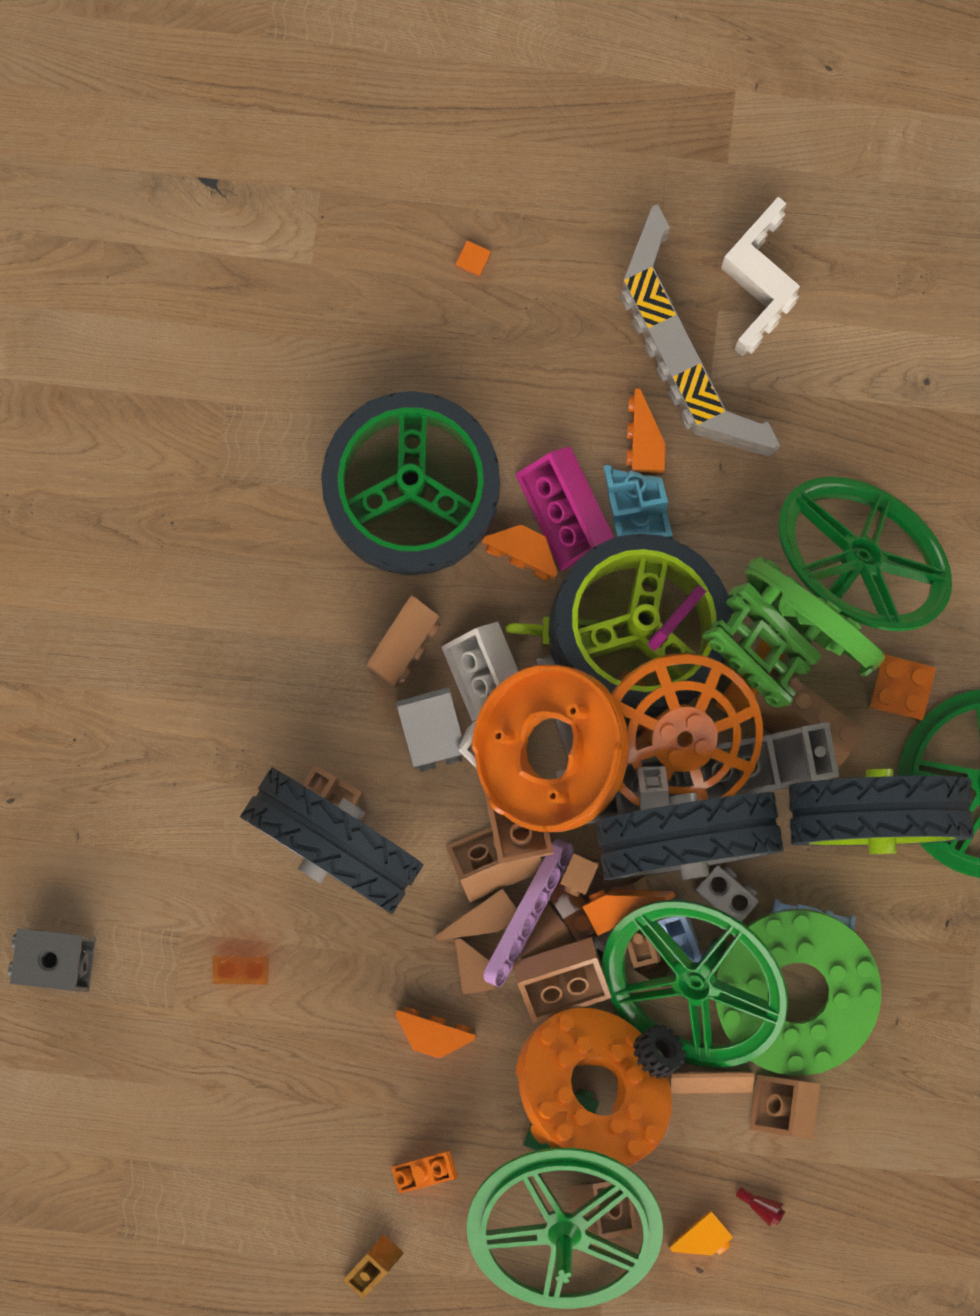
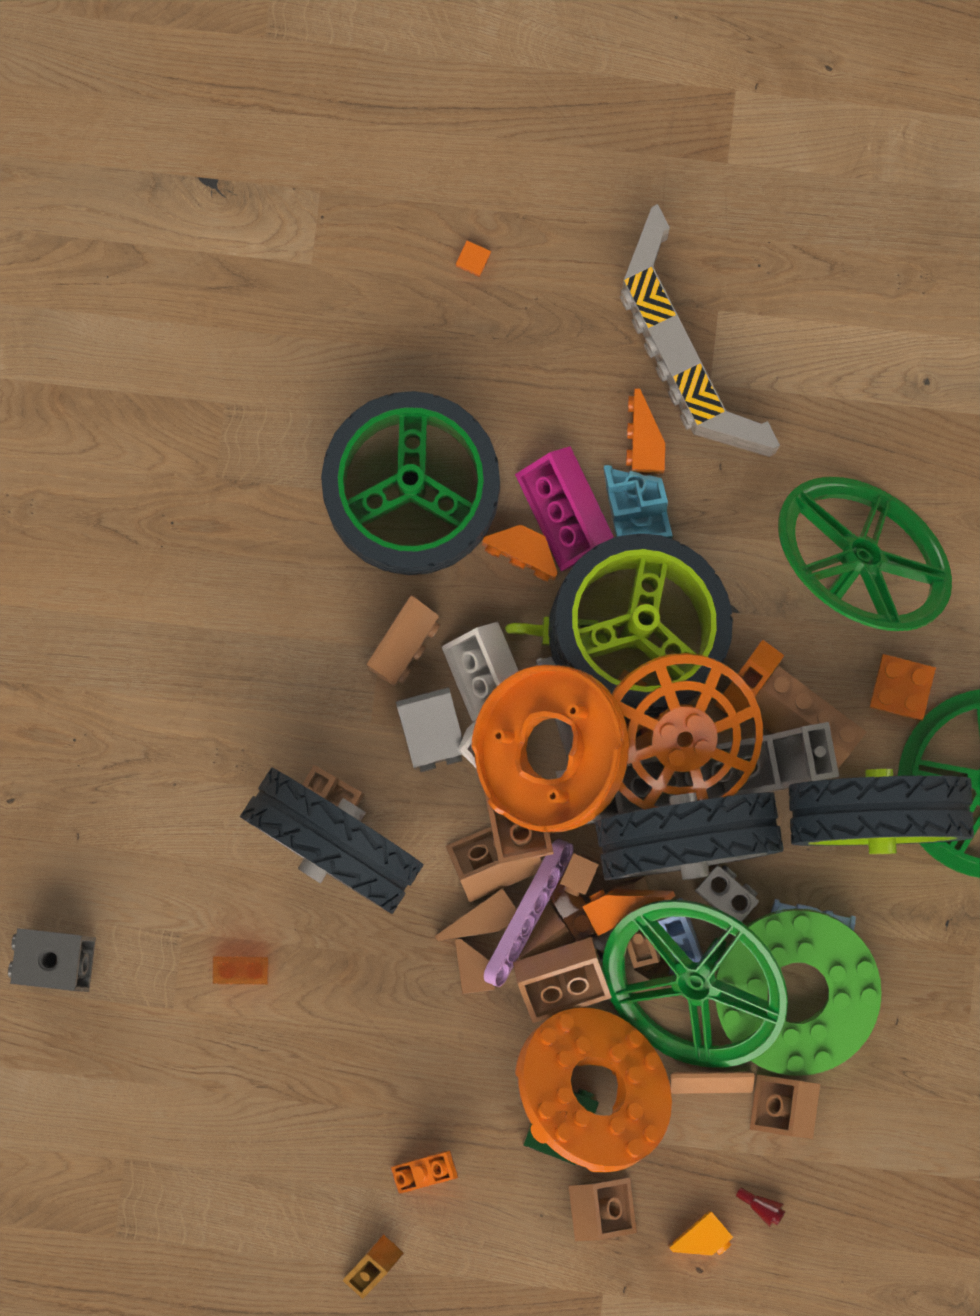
(432, 1035): orange slope -> none
(563, 1229): wheel -> none
(650, 1057): black tyre -> none
(652, 787): light grey brick -> none
(676, 617): magenta tile -> none
(761, 277): white bracket -> none
(775, 632): bright green fence -> none
(813, 616): bright green piece -> none

